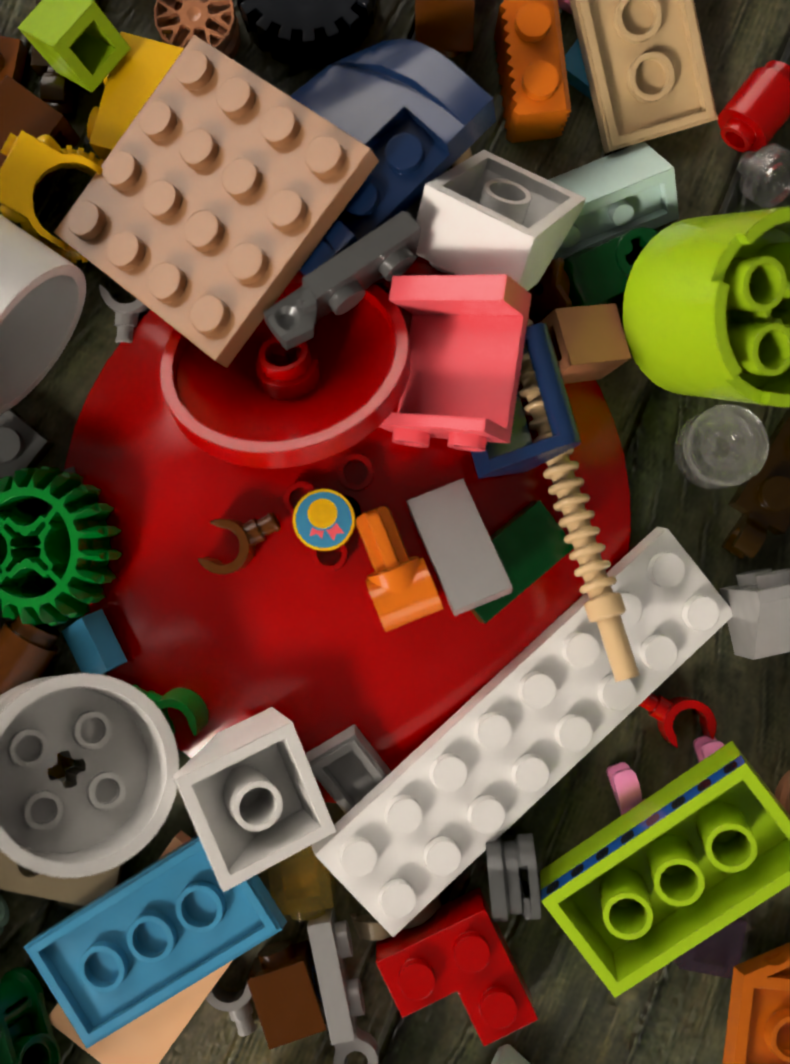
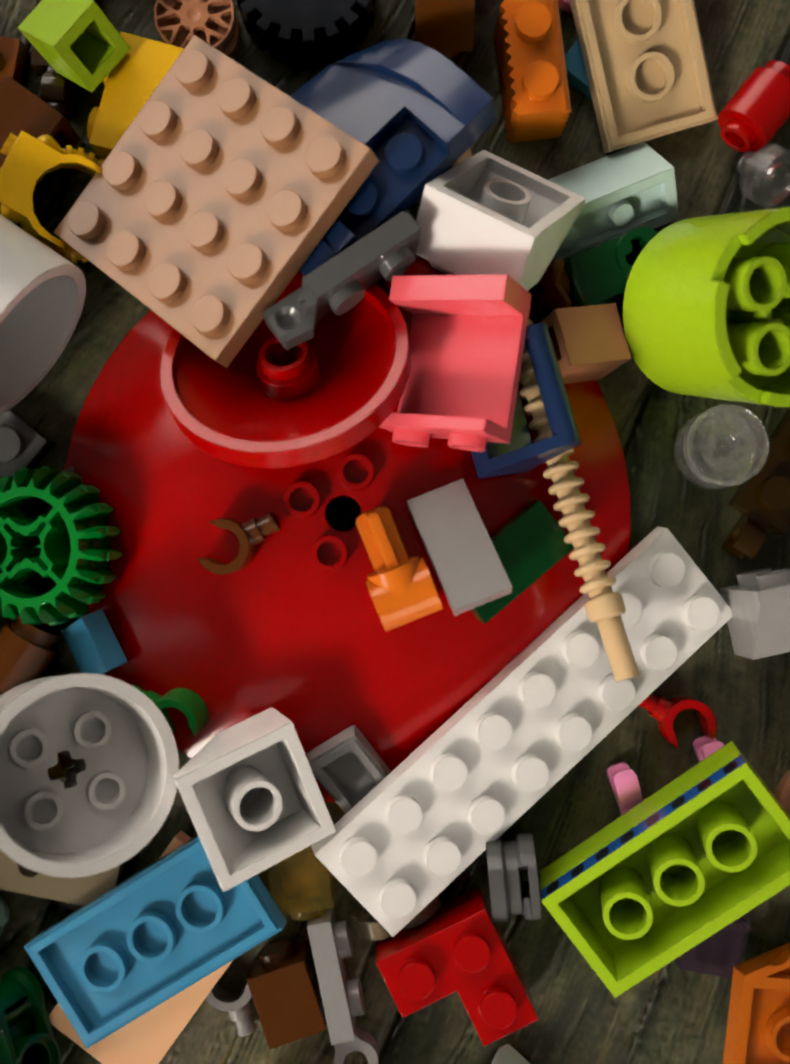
(125, 315): light grey piece -> none
(324, 520): tile -> none

